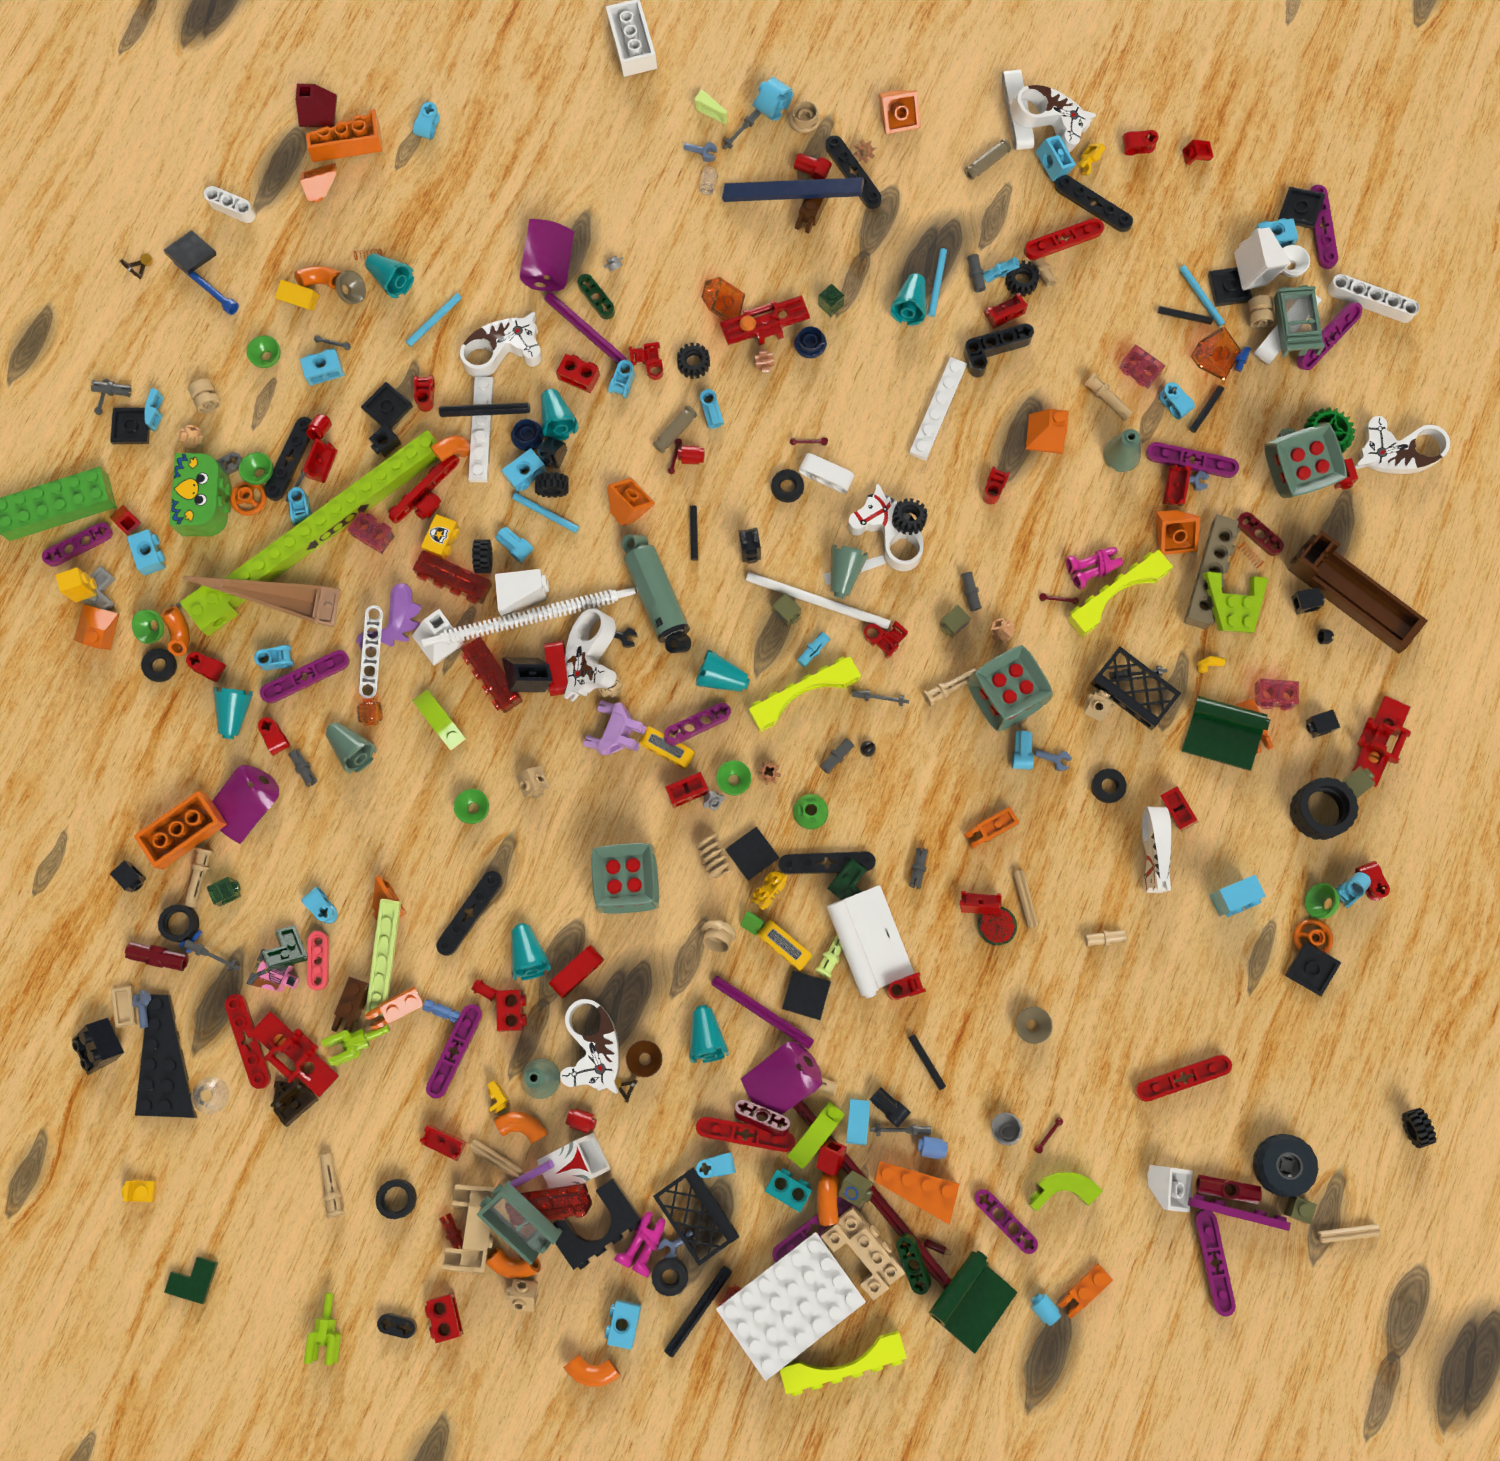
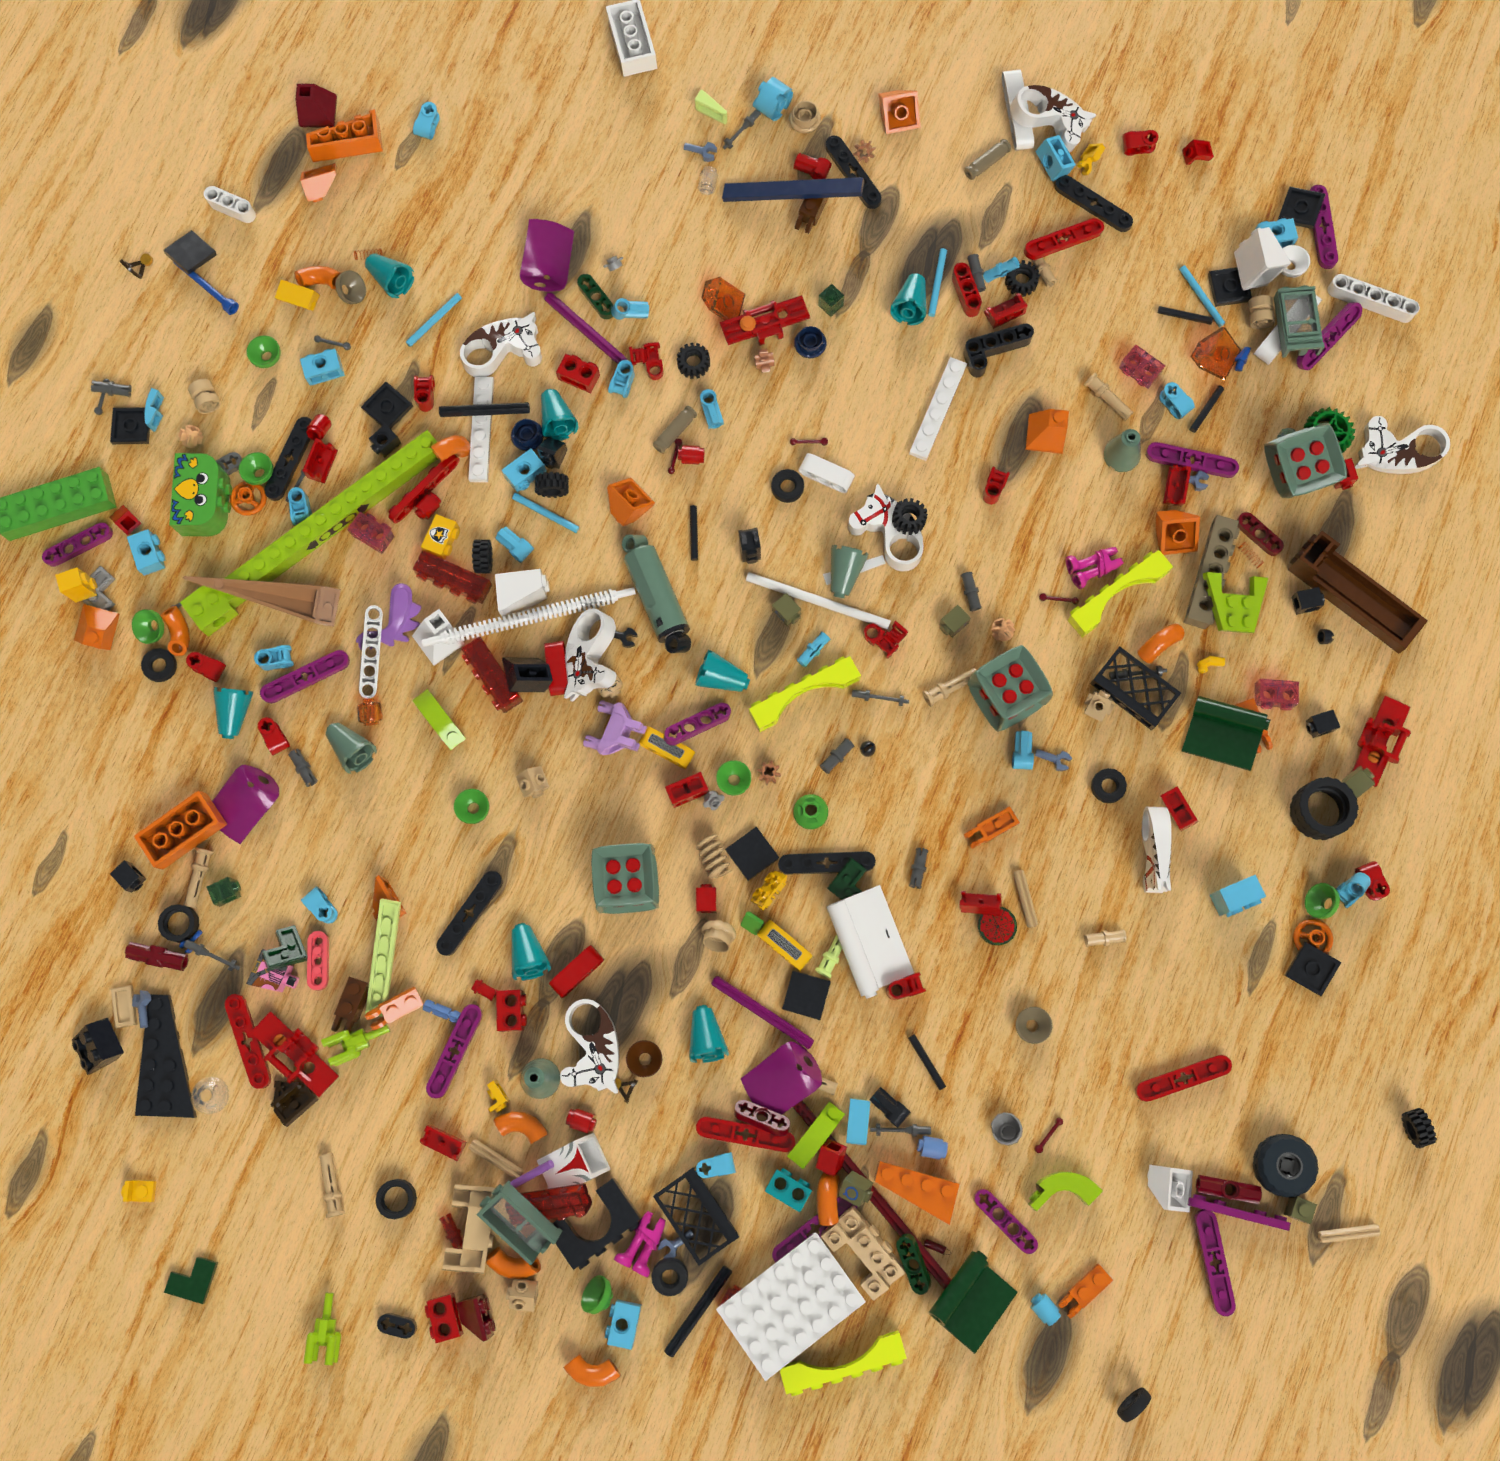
(475, 1316): none -> dark red slope
(597, 1295): none -> bright green piece
(632, 309): none -> medium azure piece
(706, 899): none -> red brick
(966, 297): none -> red beam
(1134, 1404): none -> black tyre
(1160, 642): none -> orange cylinder

